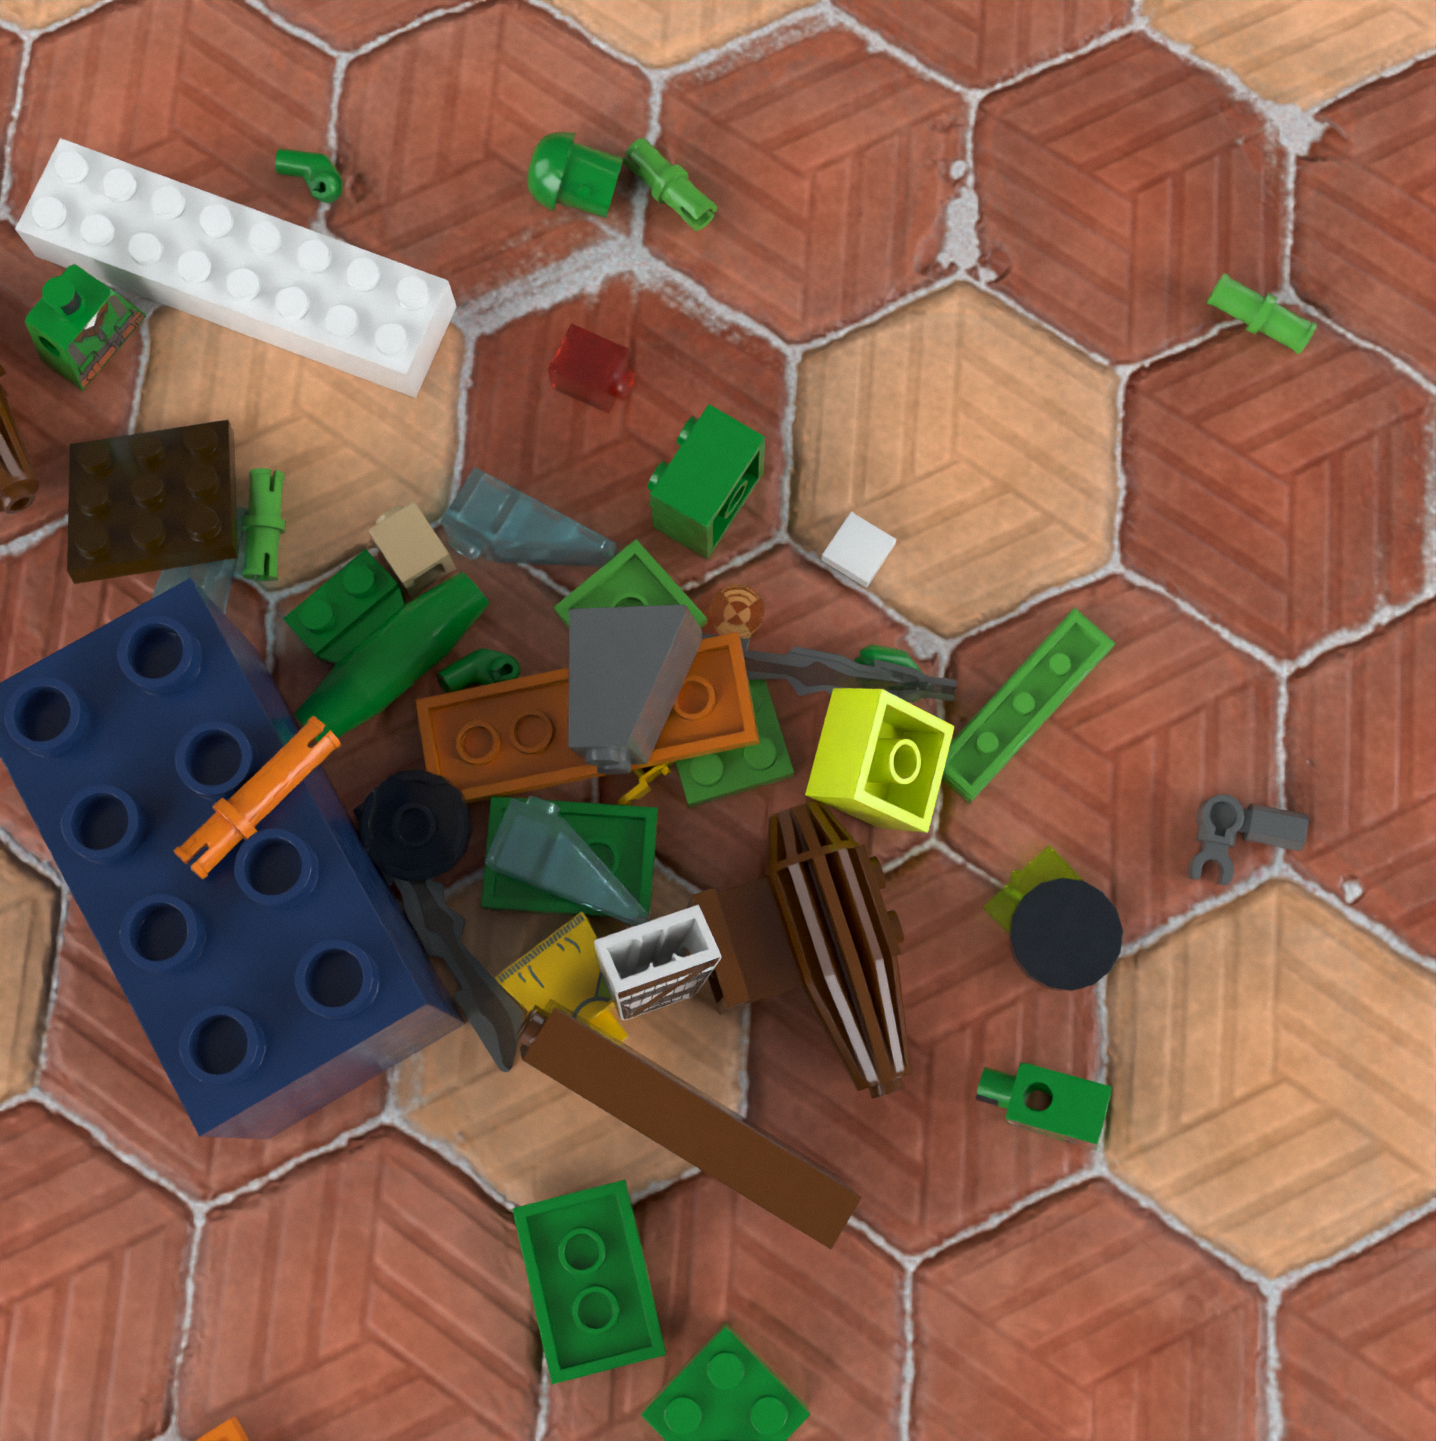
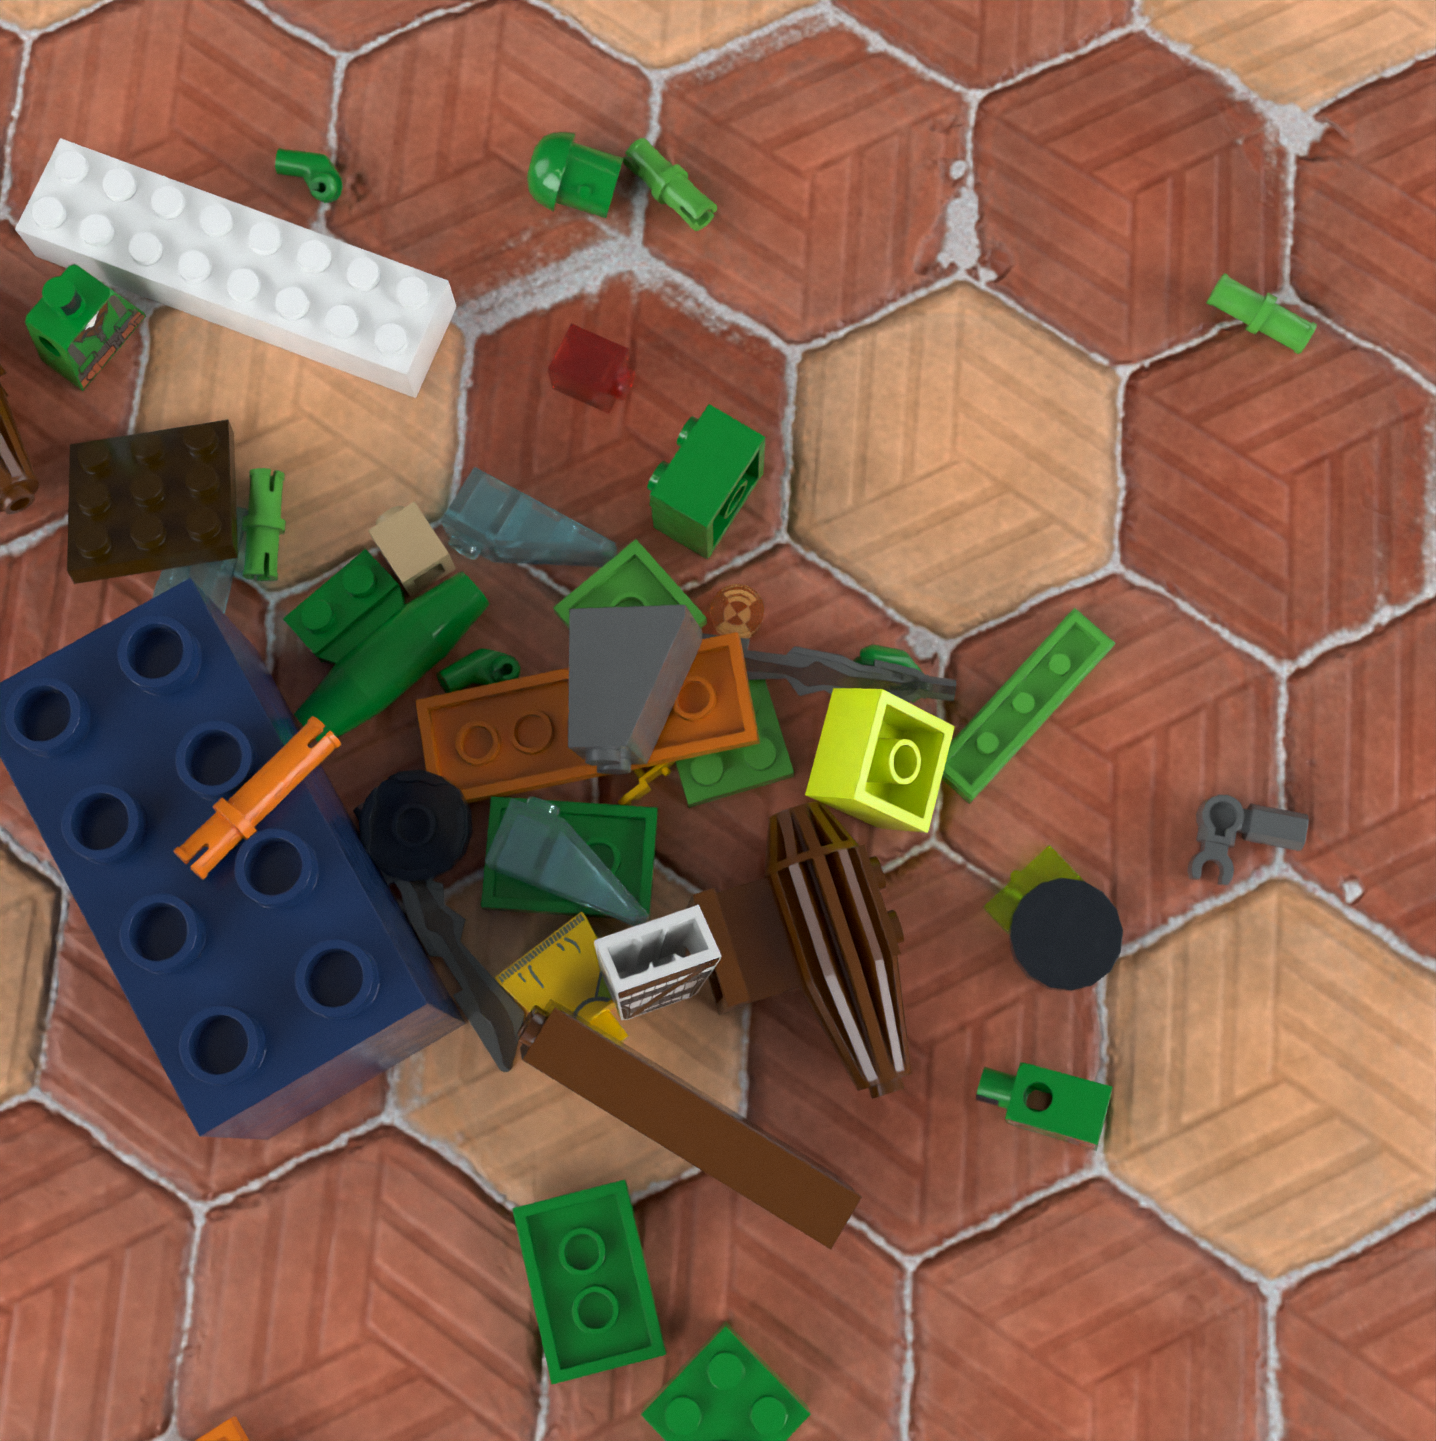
(858, 549): white tile -> none

